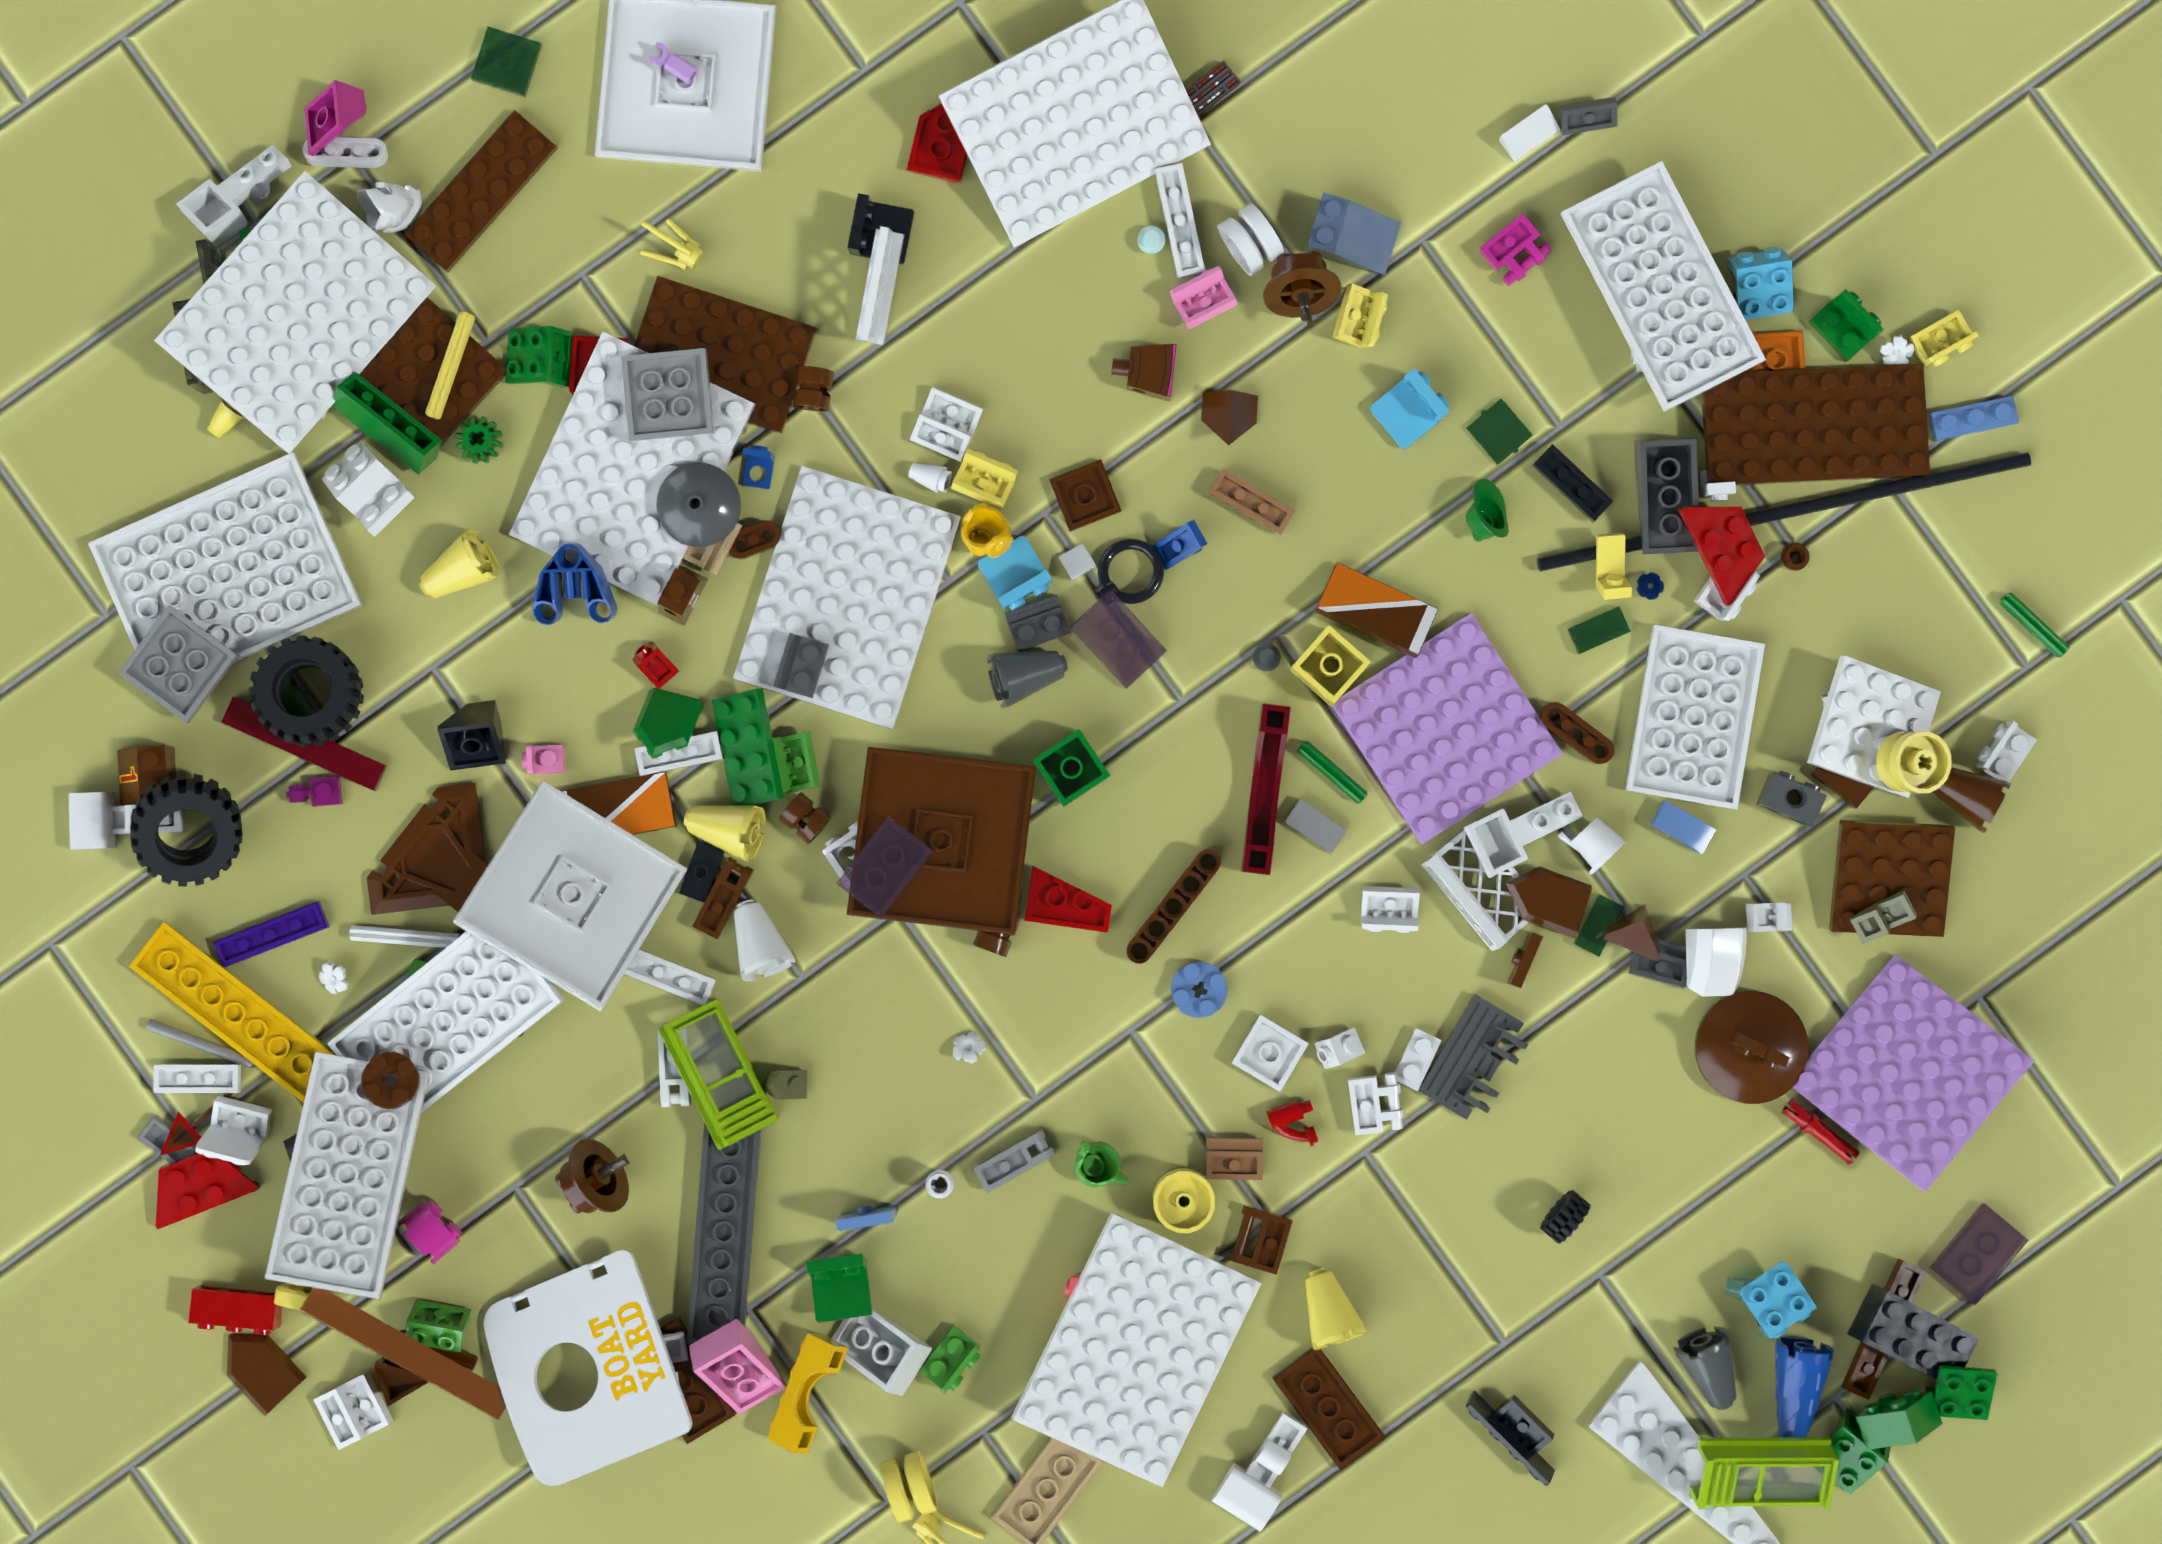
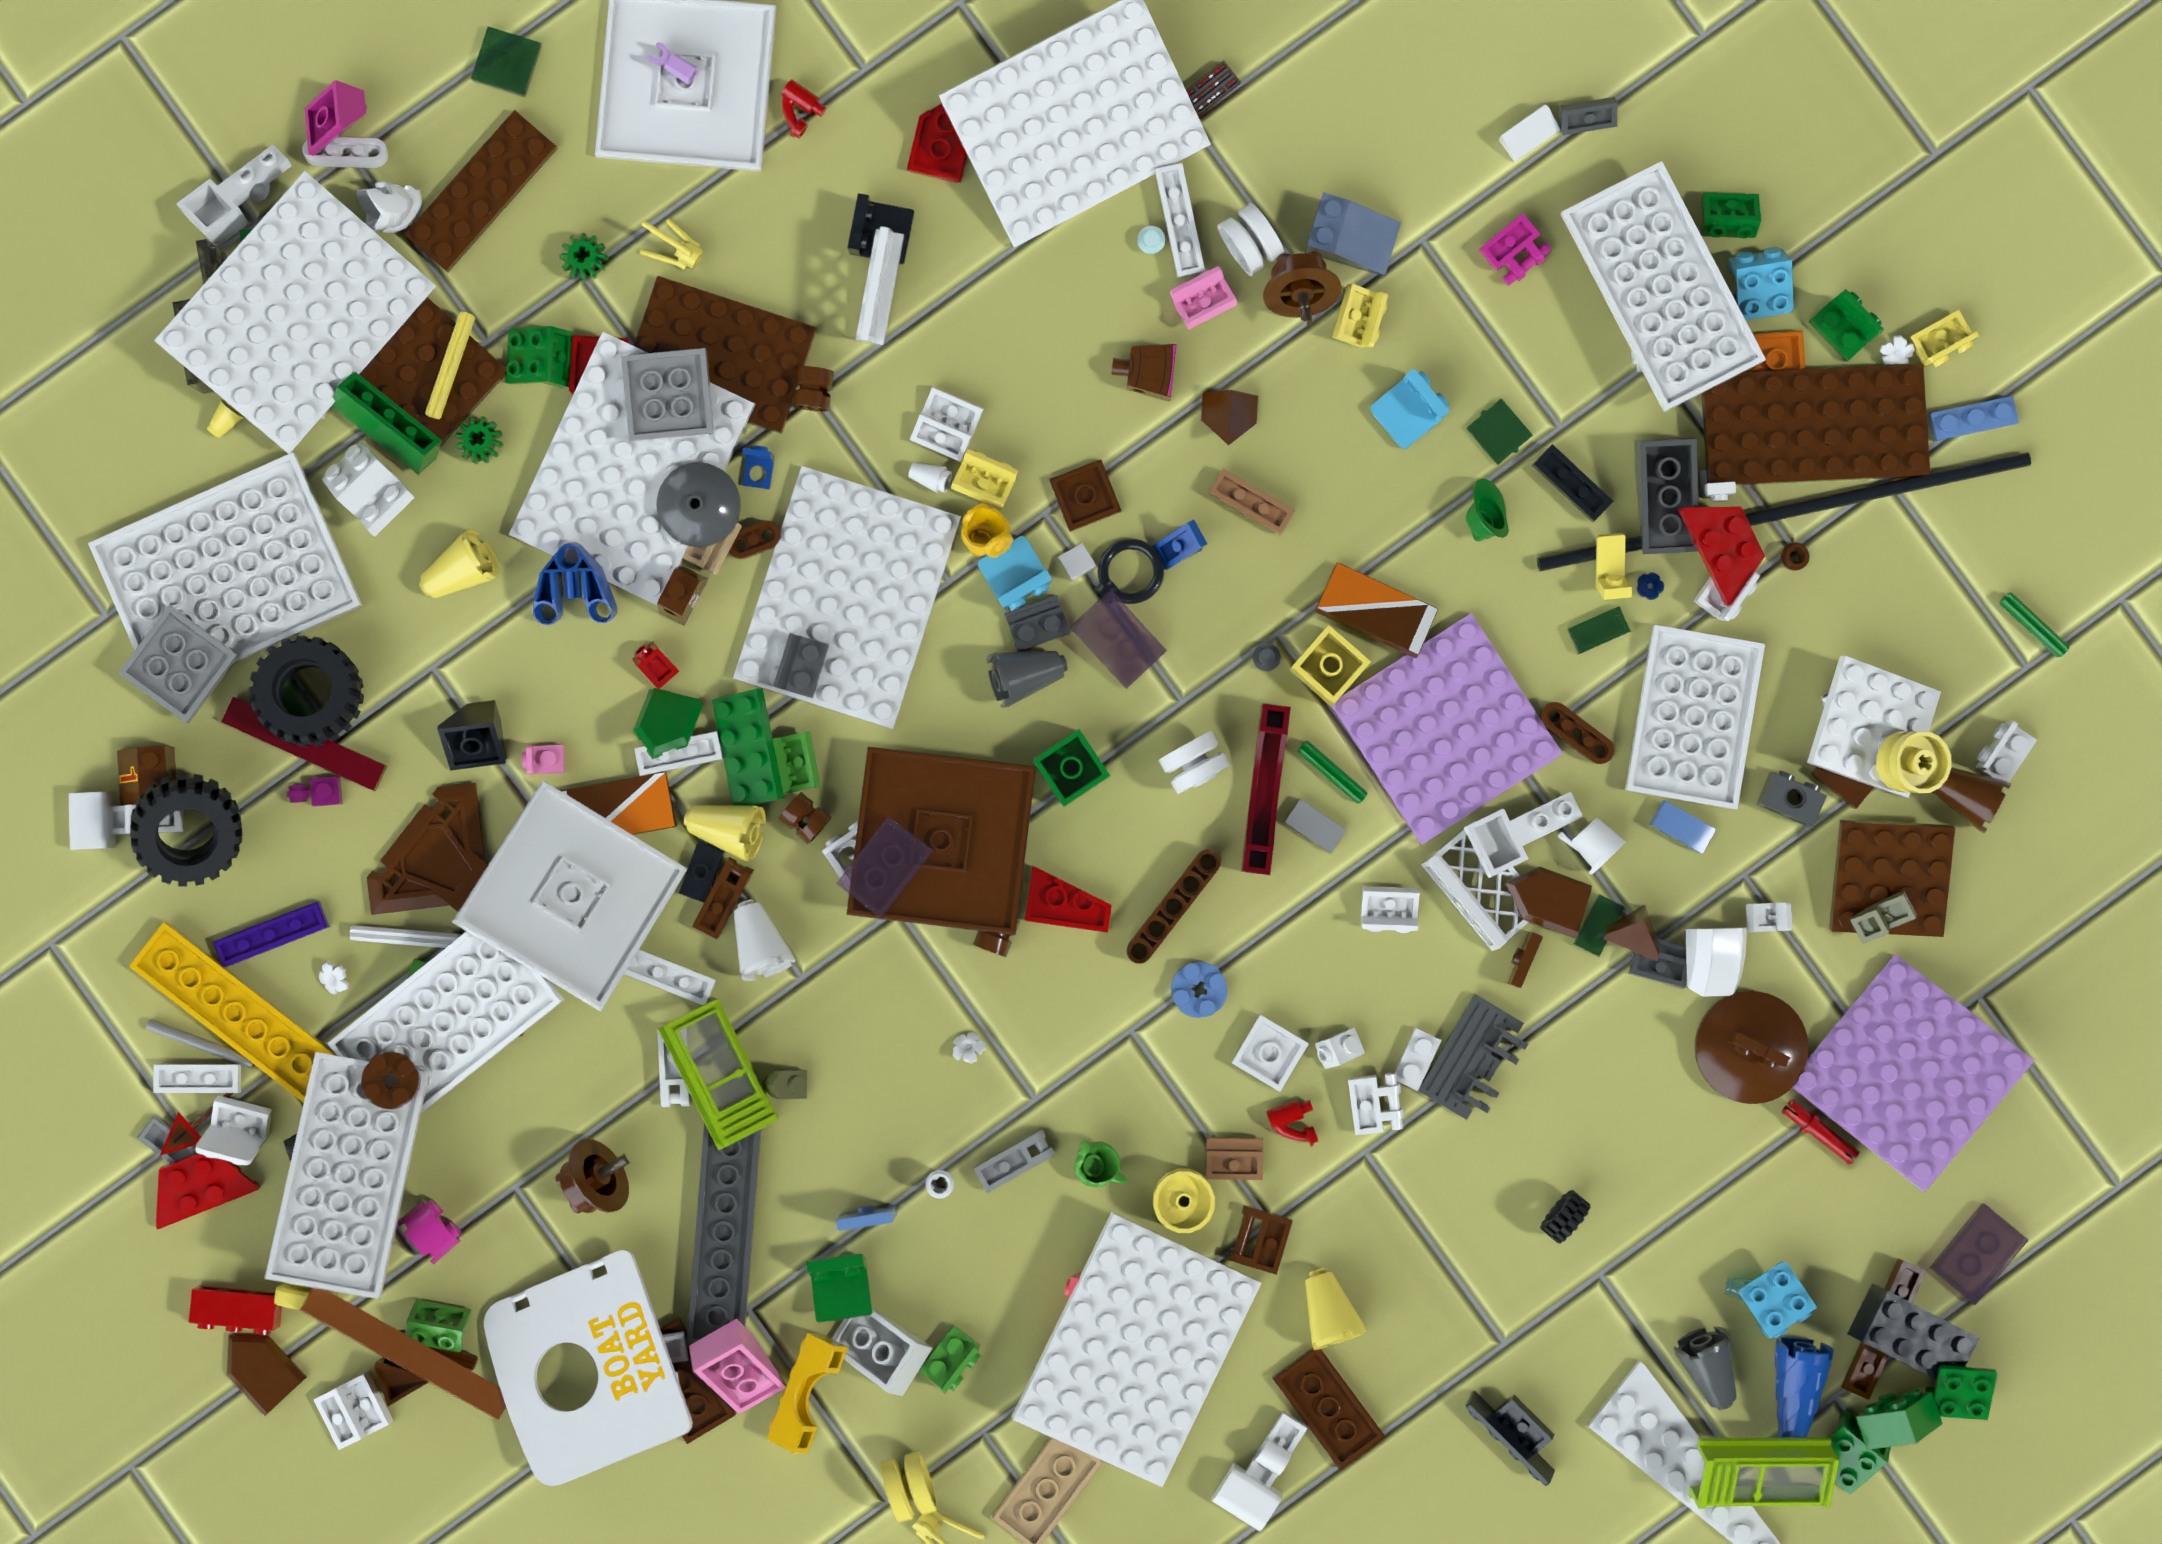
(590, 263): none -> green gear
(807, 101): none -> red plant
(1196, 765): none -> white wheel
(1730, 215): none -> green bracket

